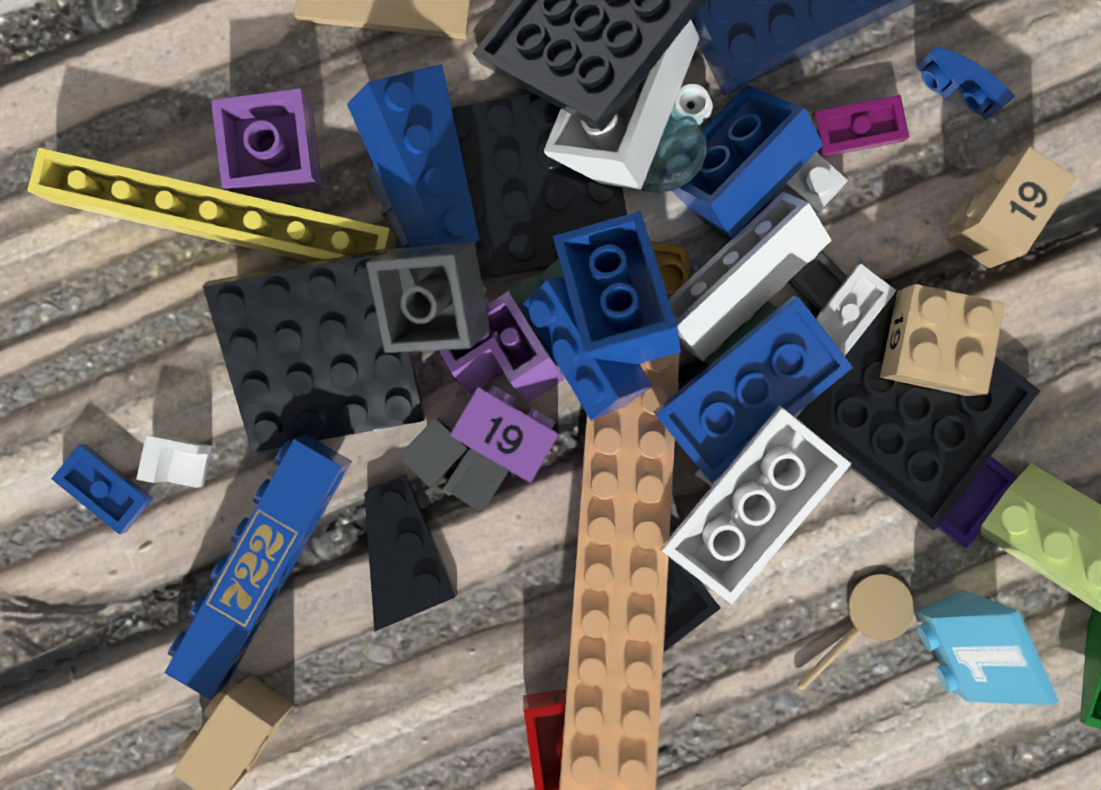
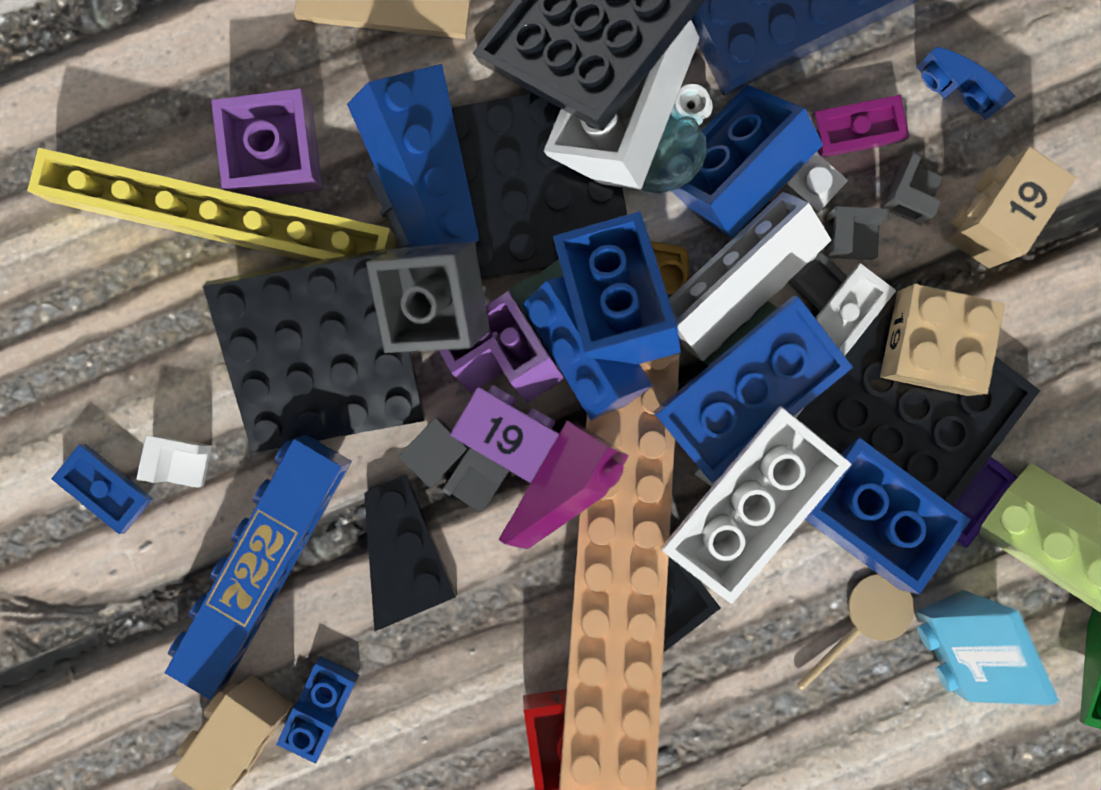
(317, 710): none -> blue slope
(570, 480): none -> magenta slope
(854, 232): none -> dark grey panel
(888, 519): none -> blue slope
(913, 191): none -> dark grey panel

